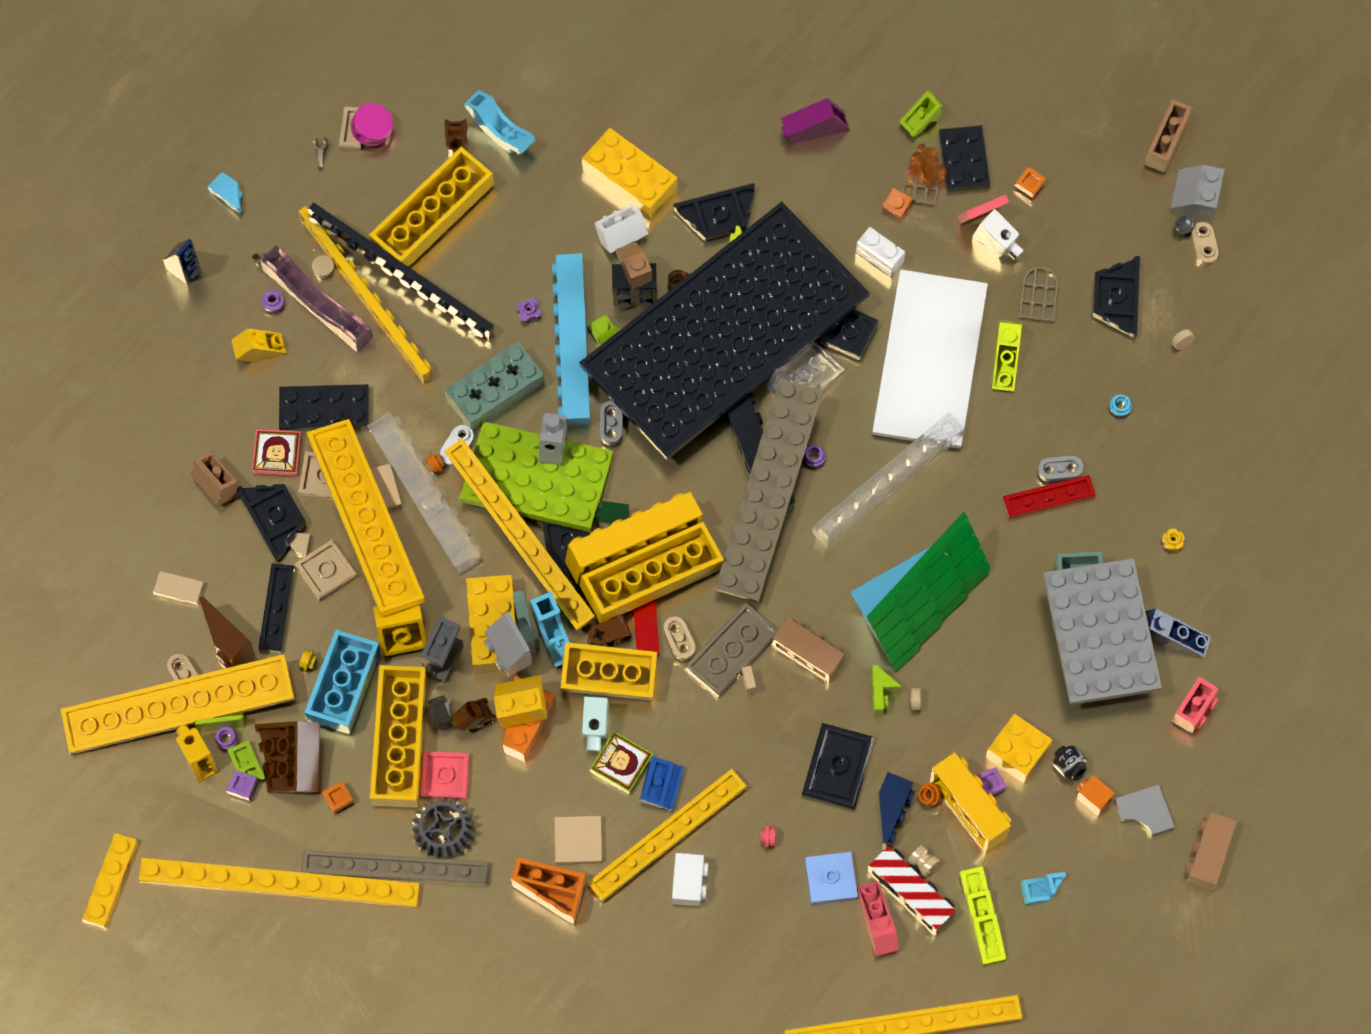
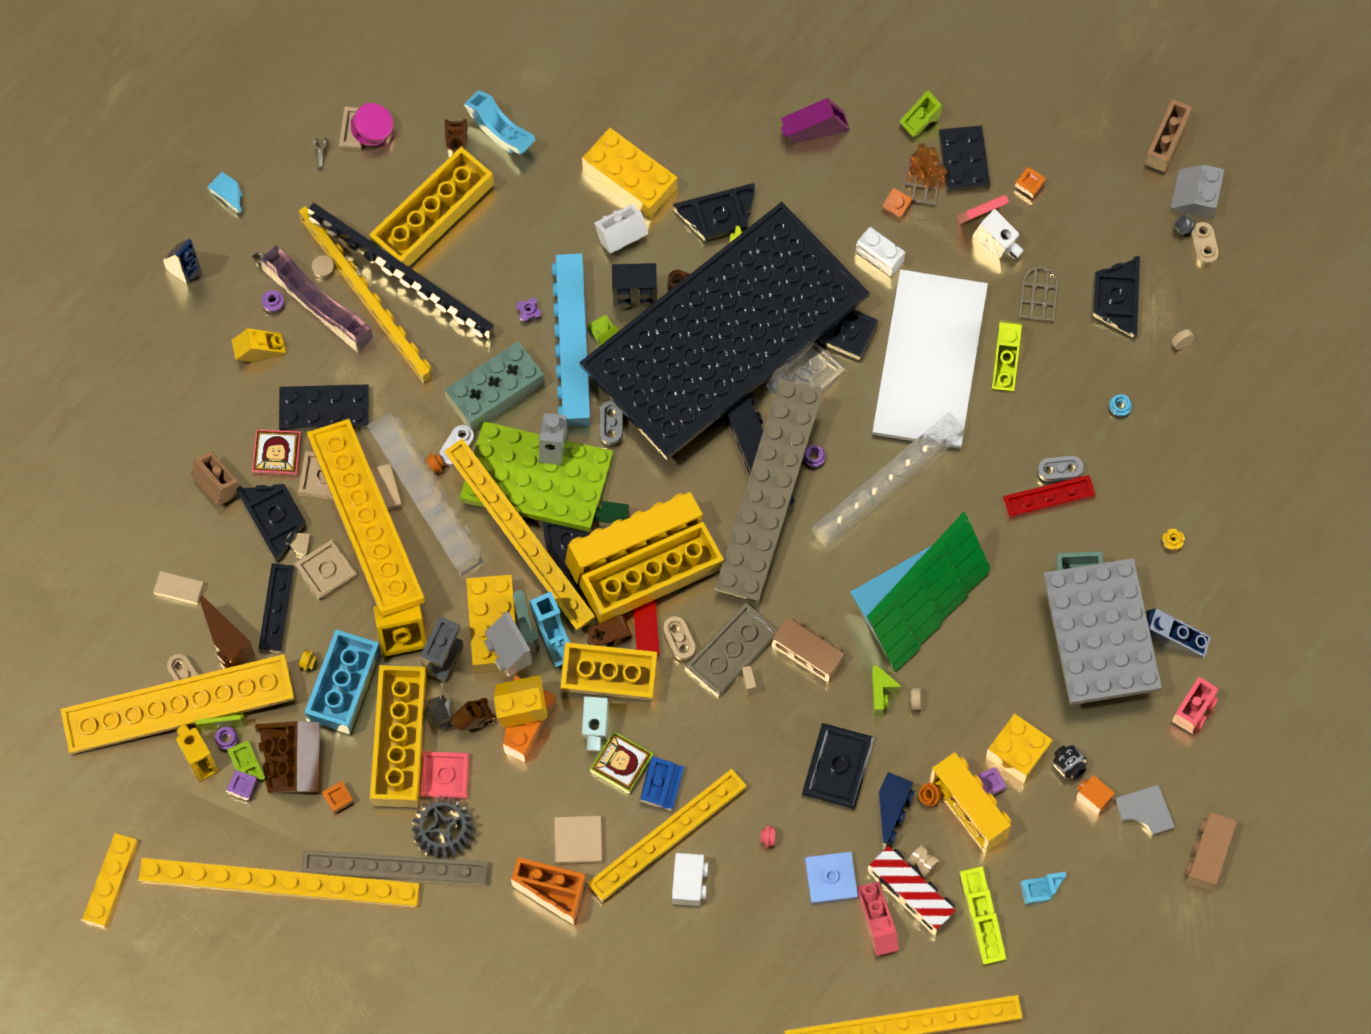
(634, 265): medium nougat slope -> none

